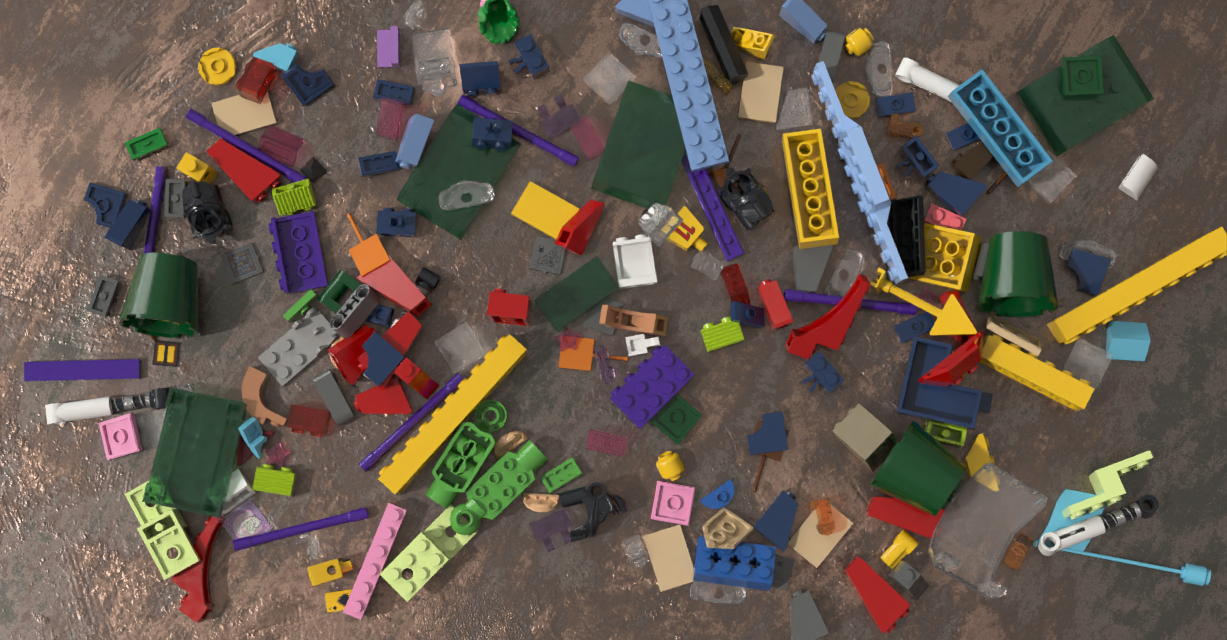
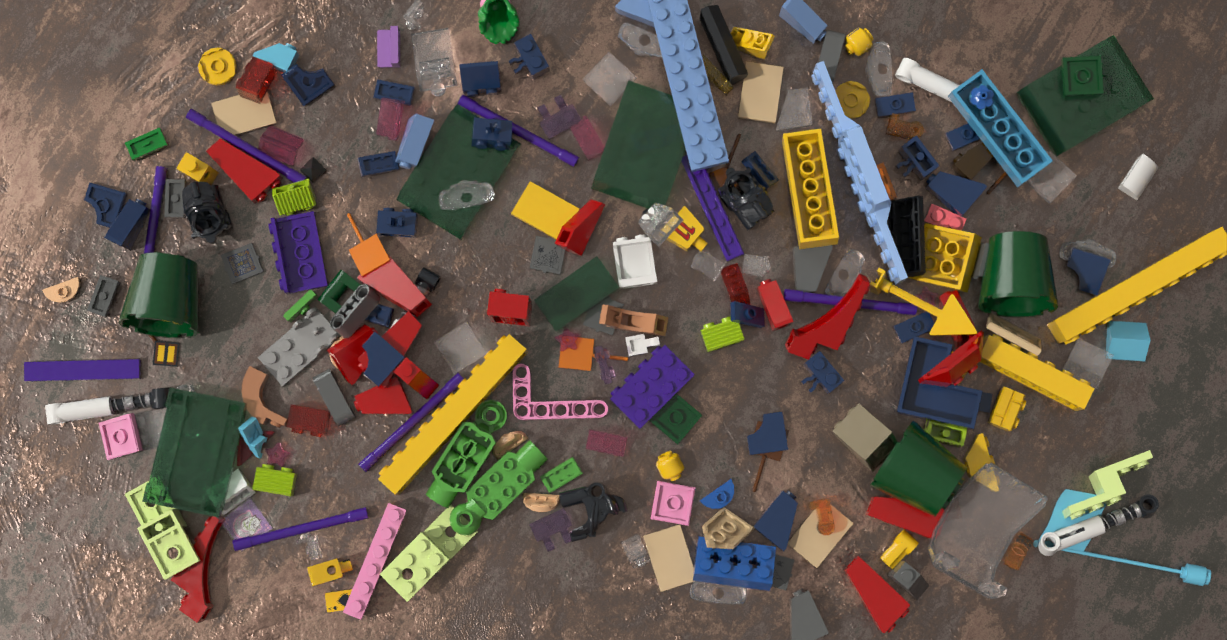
(64, 291): none -> light nougat plate
(550, 405): none -> bright pink beam
(755, 265): none -> clear bracket
(760, 170): none -> dark blue plate
(978, 100): none -> blue plant
(1007, 409): none -> yellow brick

